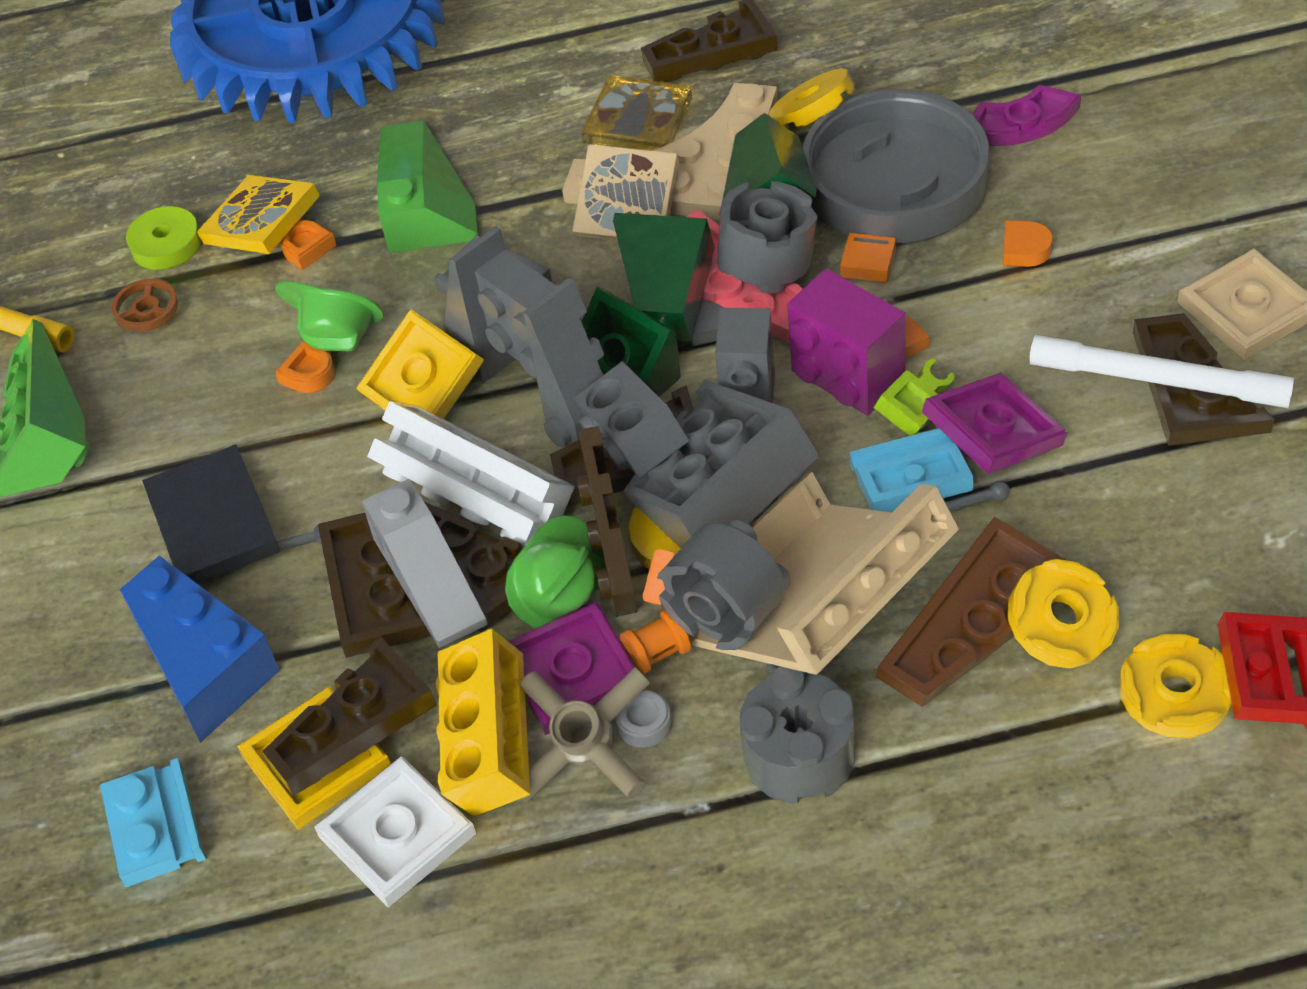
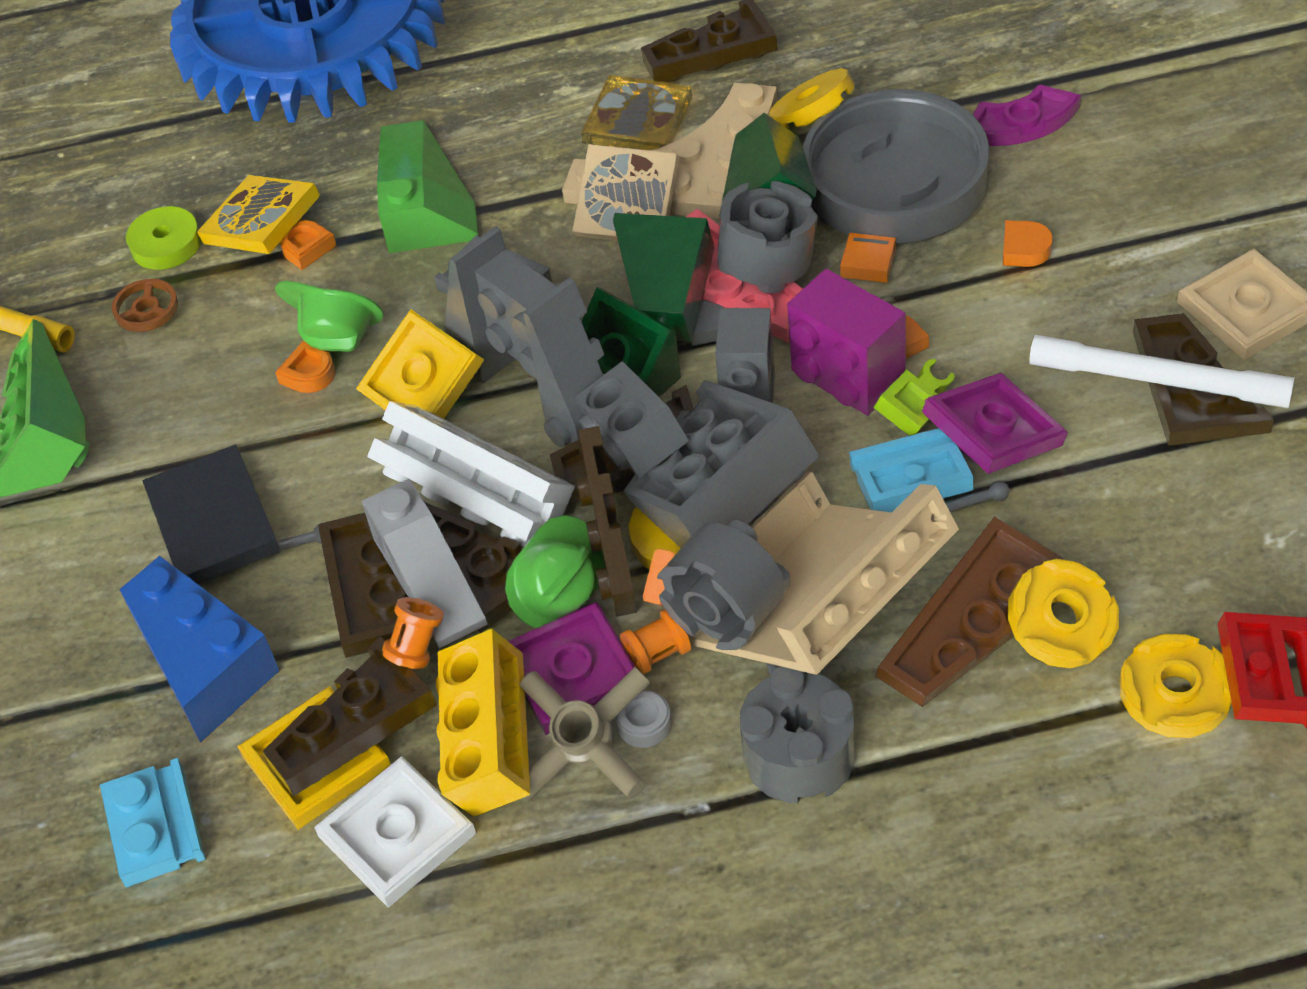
(412, 633): none -> orange bush

